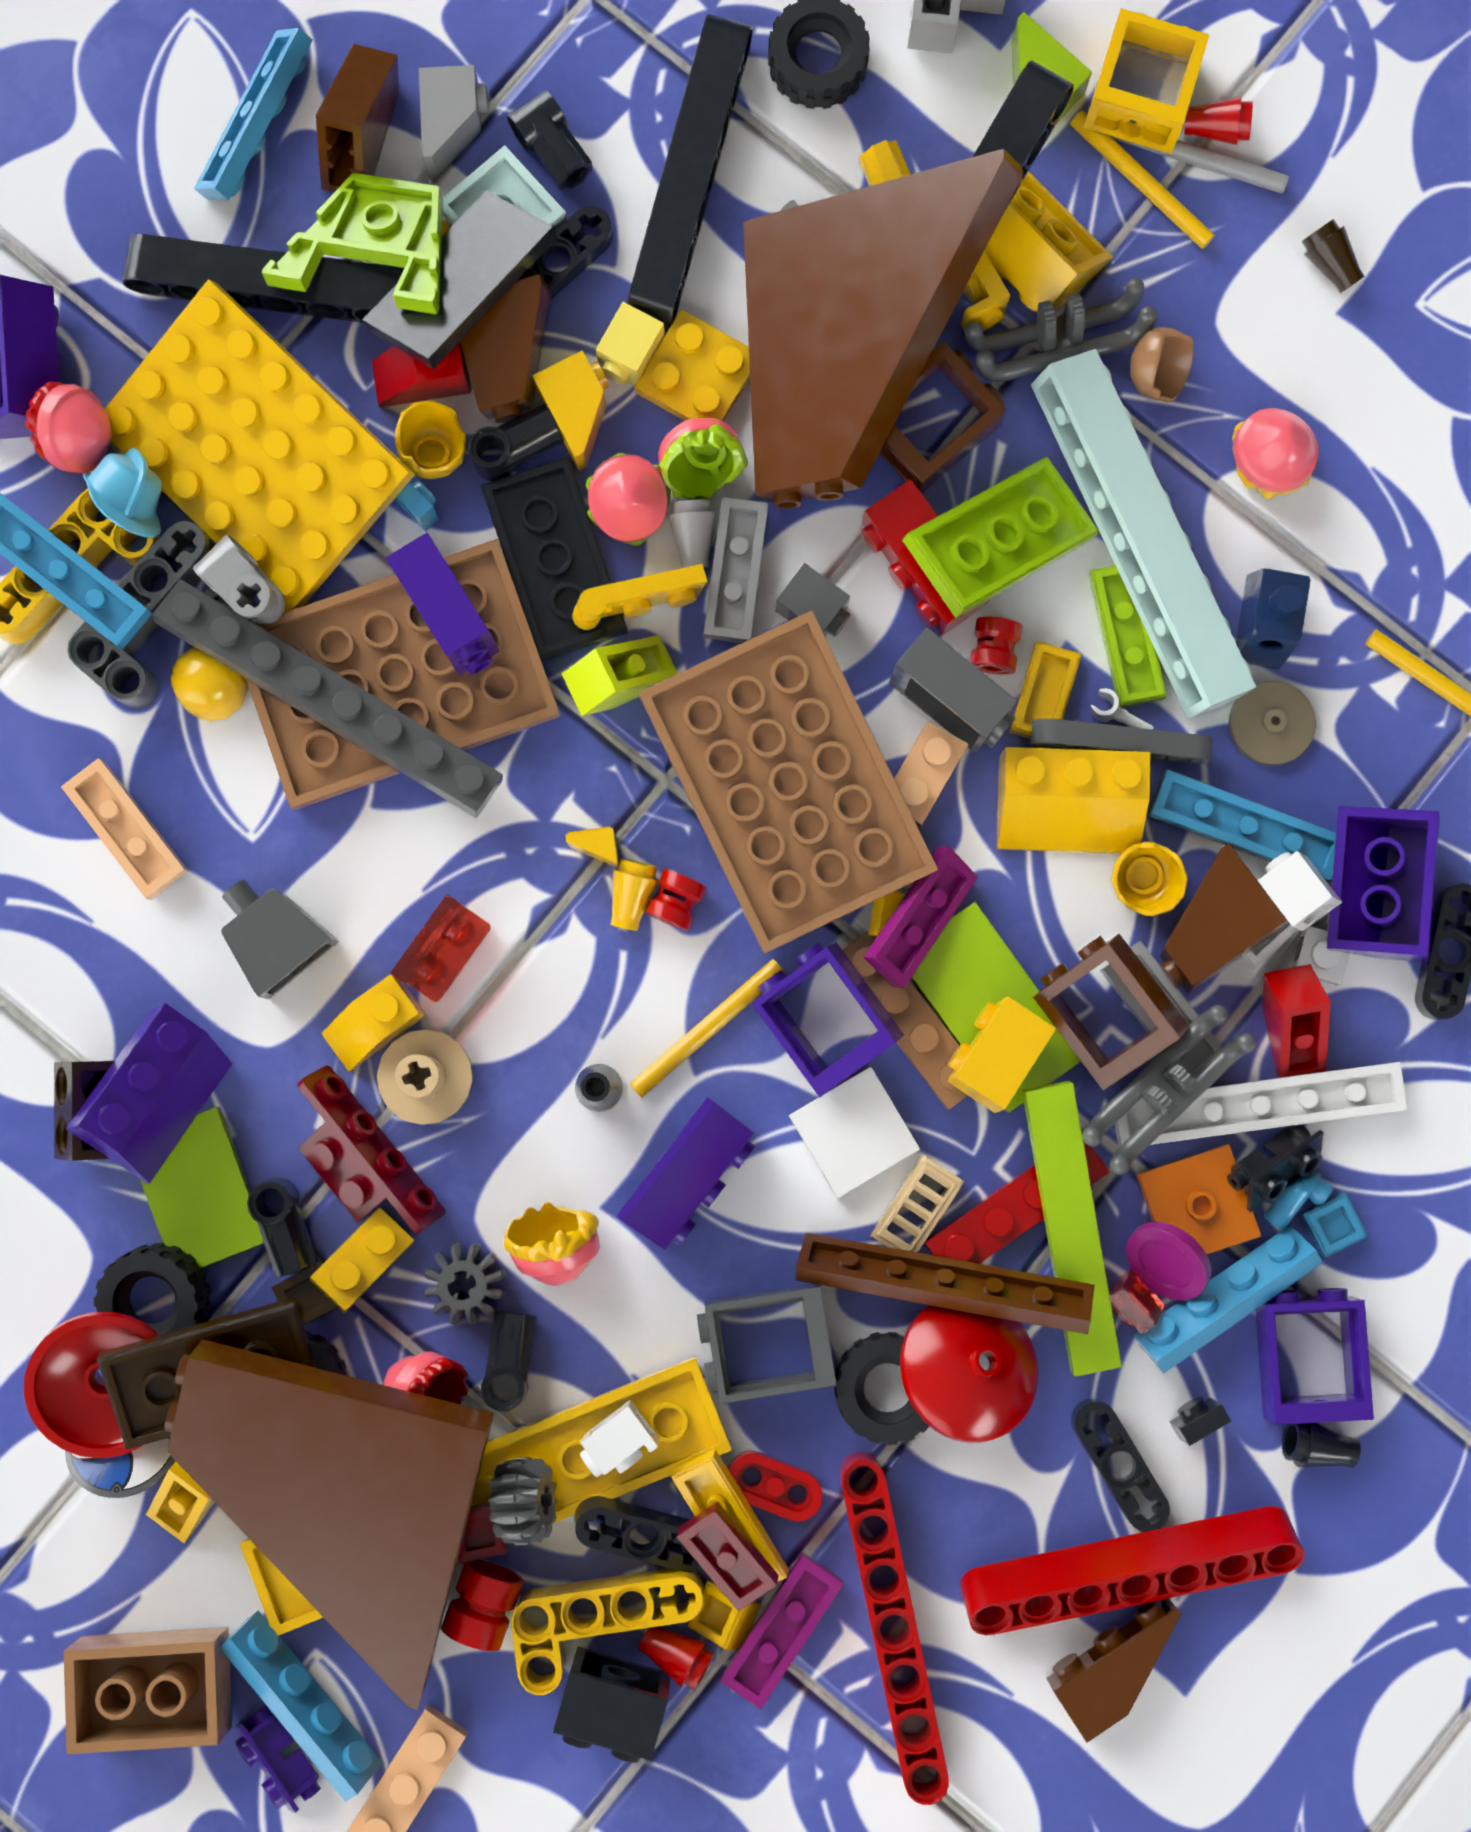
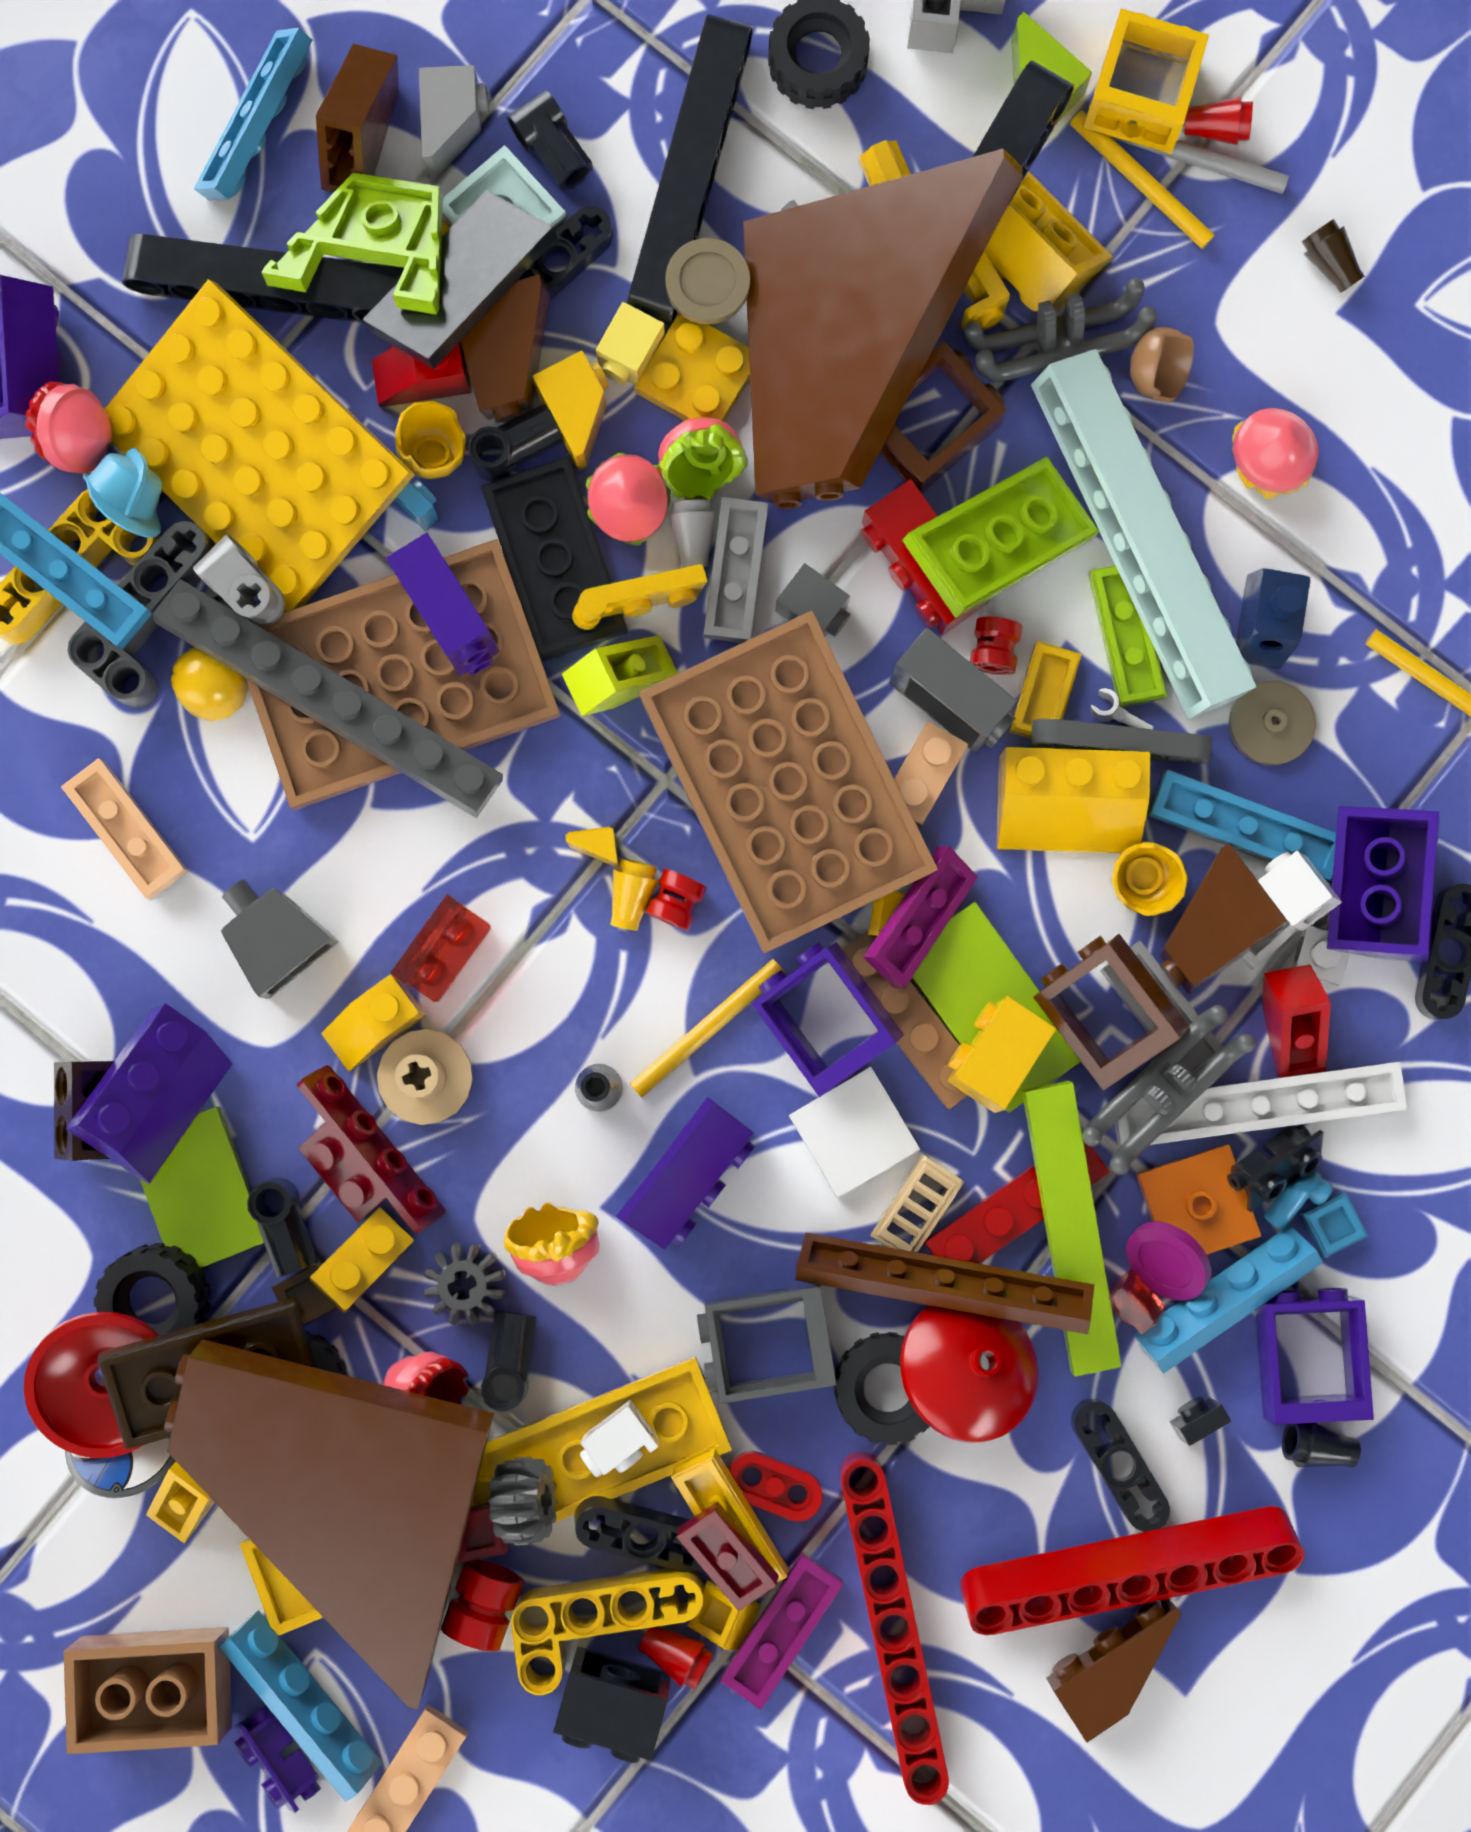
(707, 281): none -> dark tan piece

